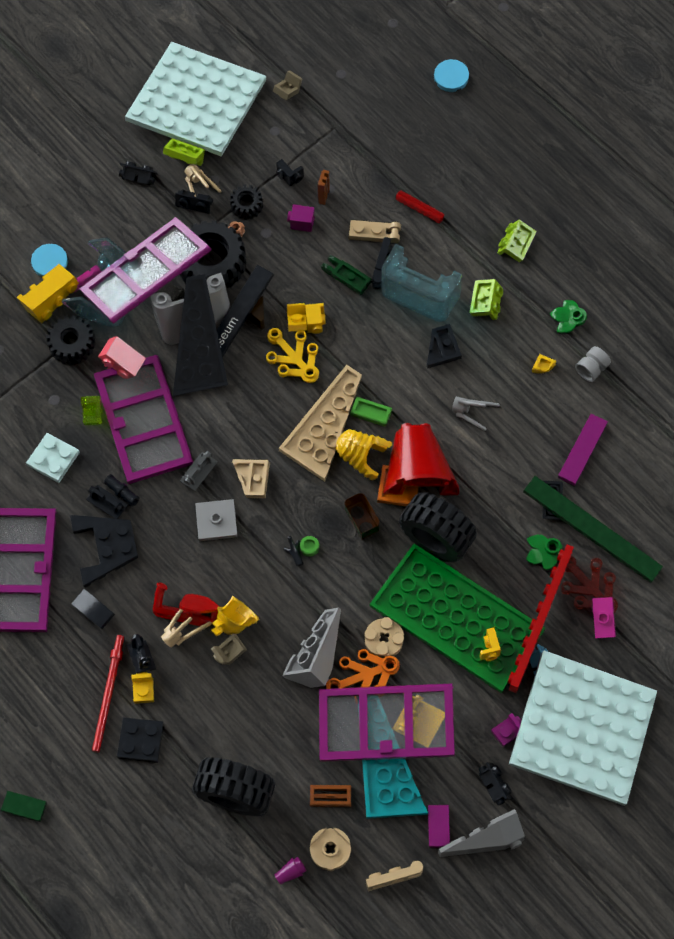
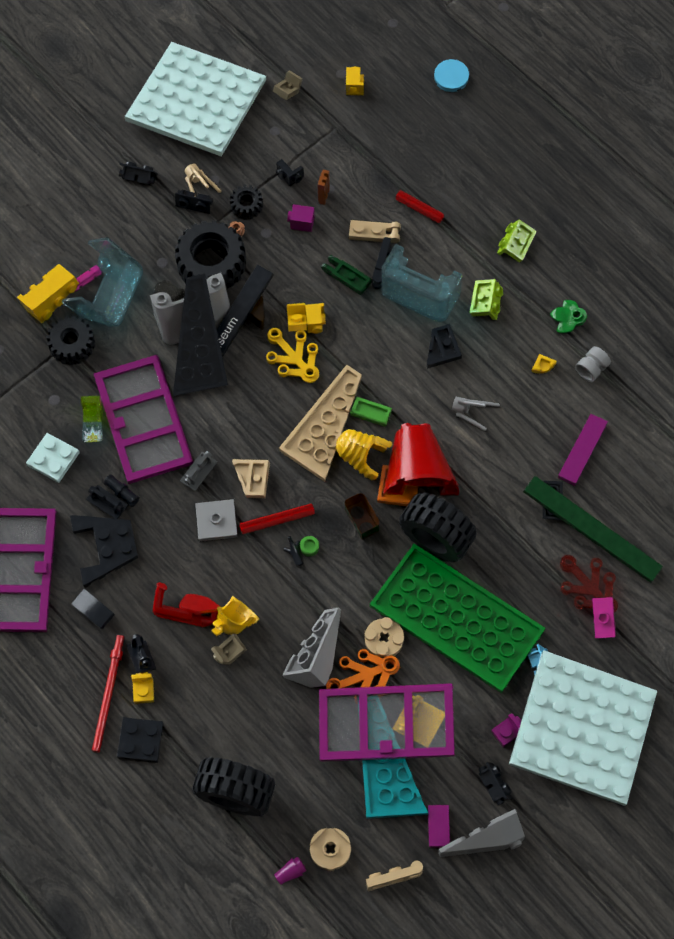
(23, 806): dark green tile -> none
(48, 257): medium azure tile -> none
(92, 432): none -> clear light blue tile
(121, 357): coral brick -> none
(144, 270): door -> none
(173, 635): tan plant -> none
(184, 151): lime bracket -> none
(277, 518): none -> red axle
(330, 796): dark orange tile -> none
(354, 81): none -> yellow brick
(492, 643): yellow bracket -> none
(537, 624): red plate -> none
(541, 551): green plate -> none

